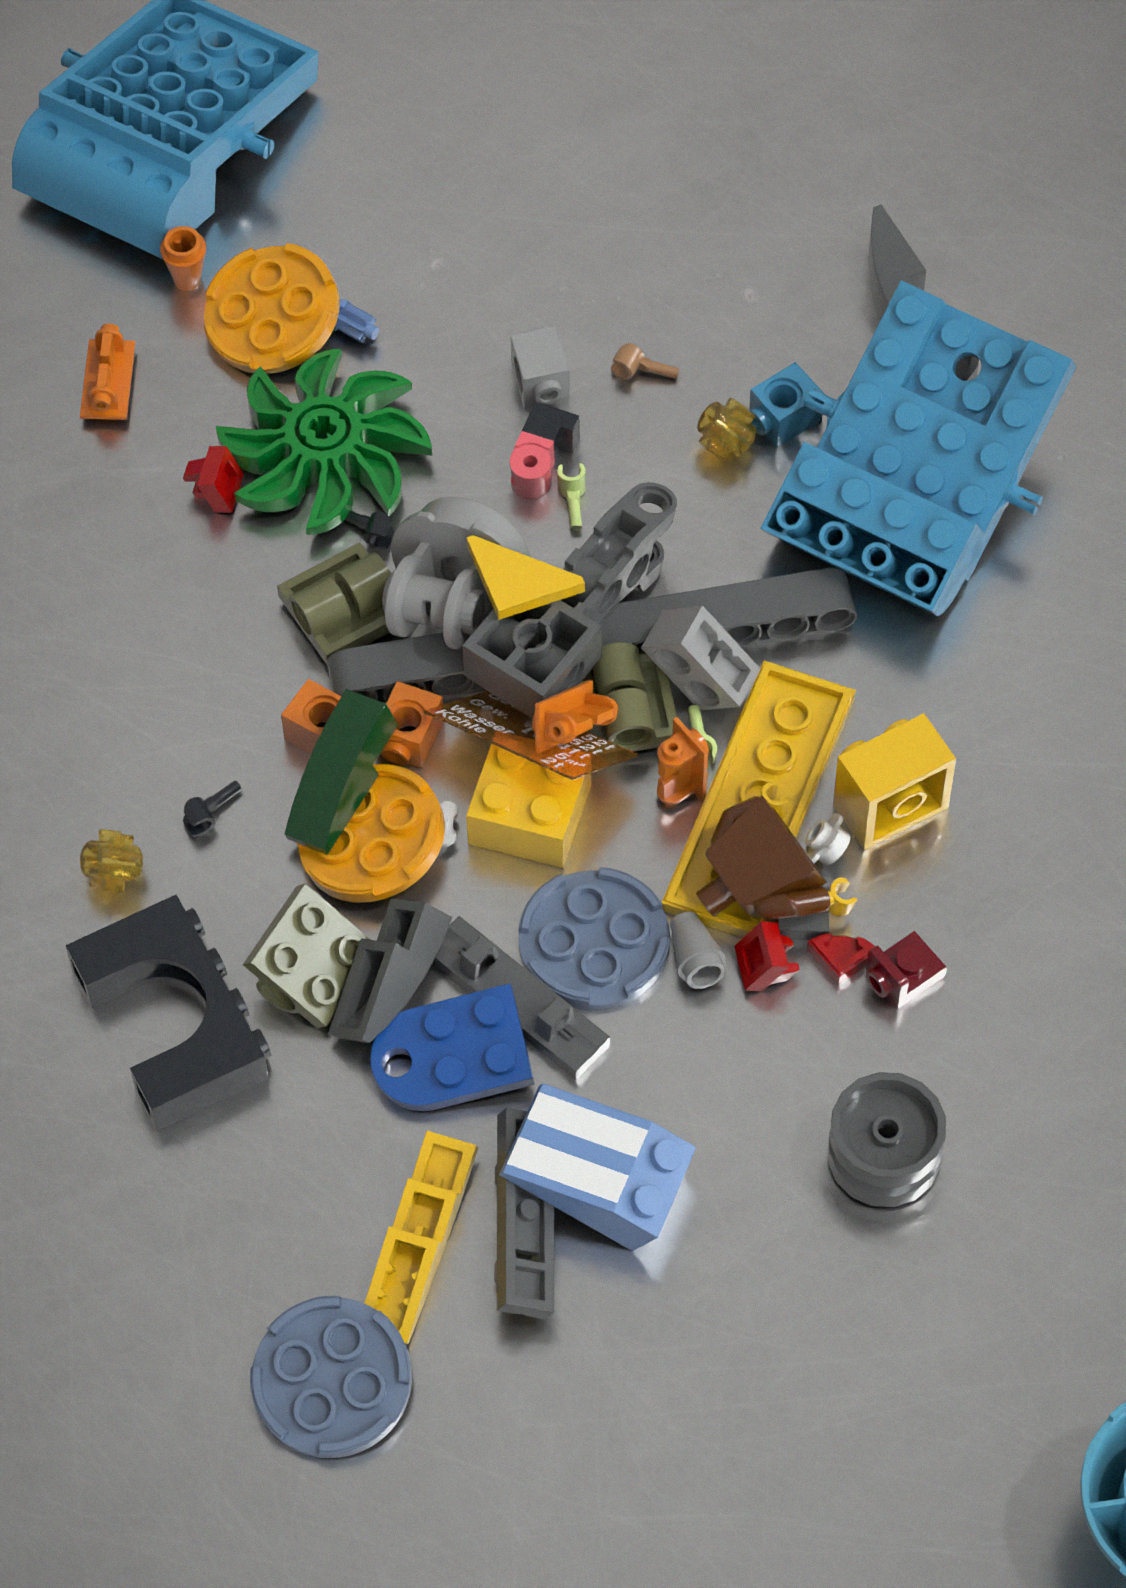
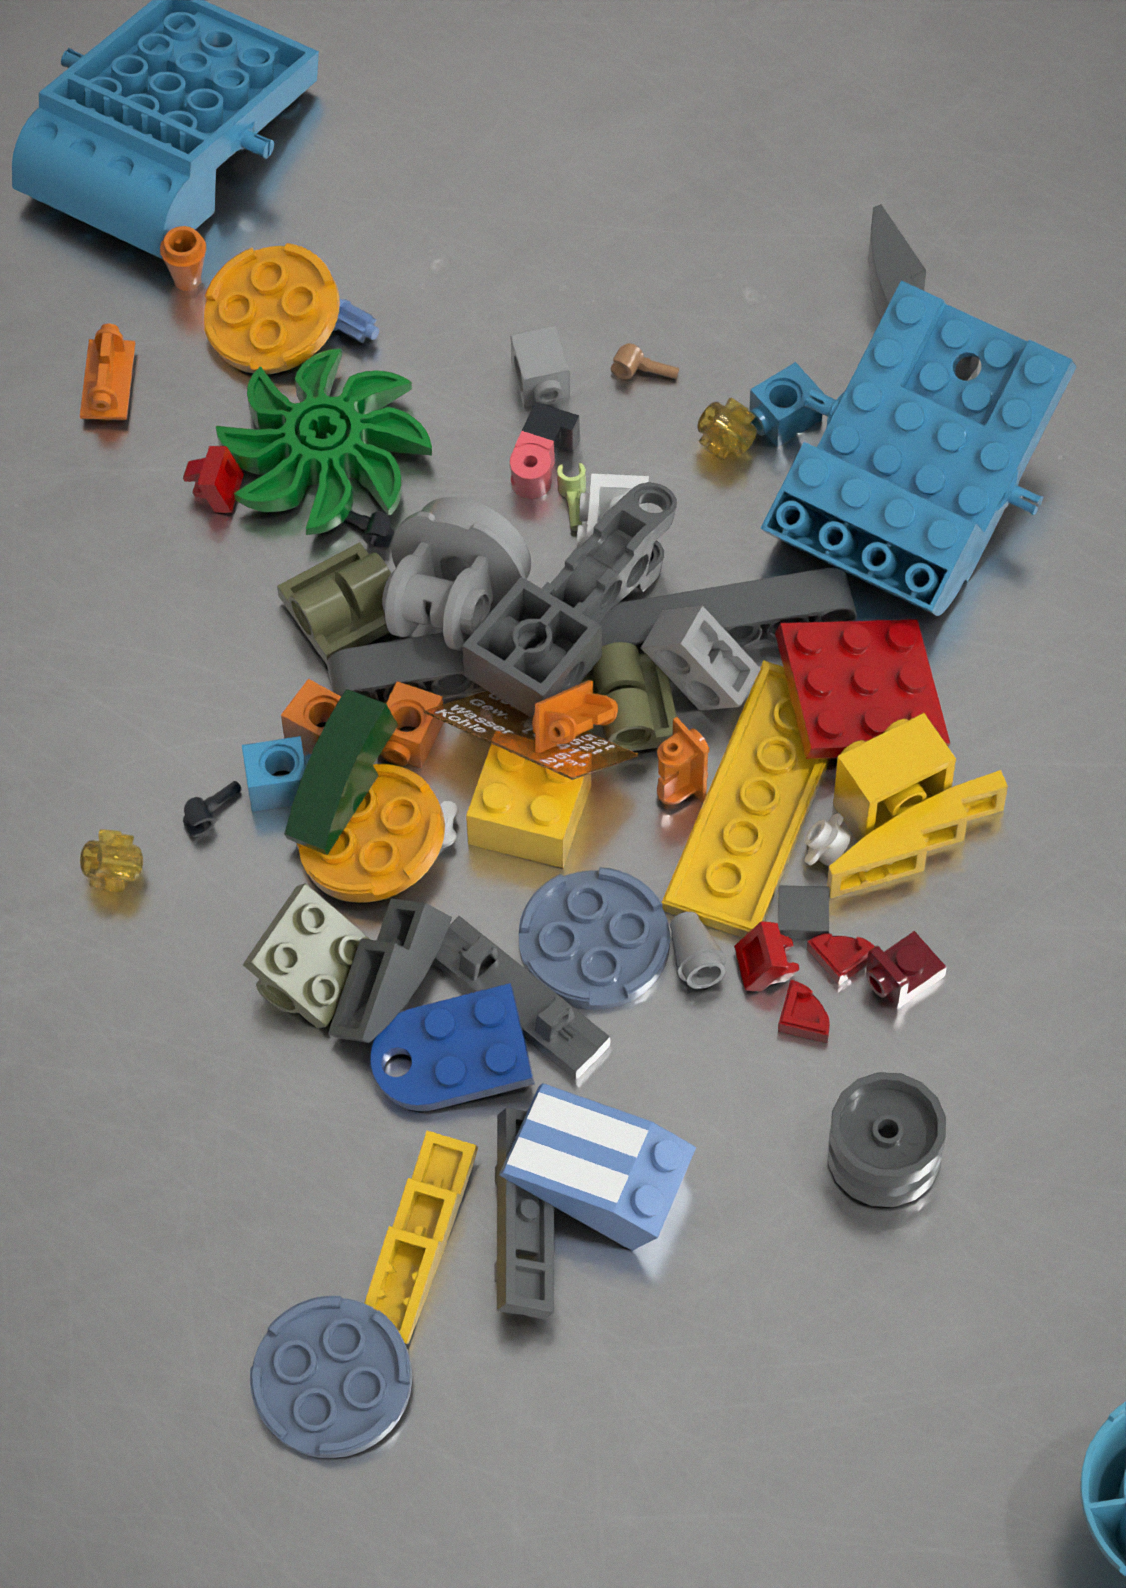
(167, 947): black arch -> none
(266, 758): none -> dark azure brick
(519, 581): yellow tile -> none
(604, 494): none -> white bracket
(696, 723): yellowish green hand -> none
(766, 865): reddish brown torso -> none
(803, 1014): none -> red tile
(856, 680): none -> red plate
(903, 842): none -> yellow slope

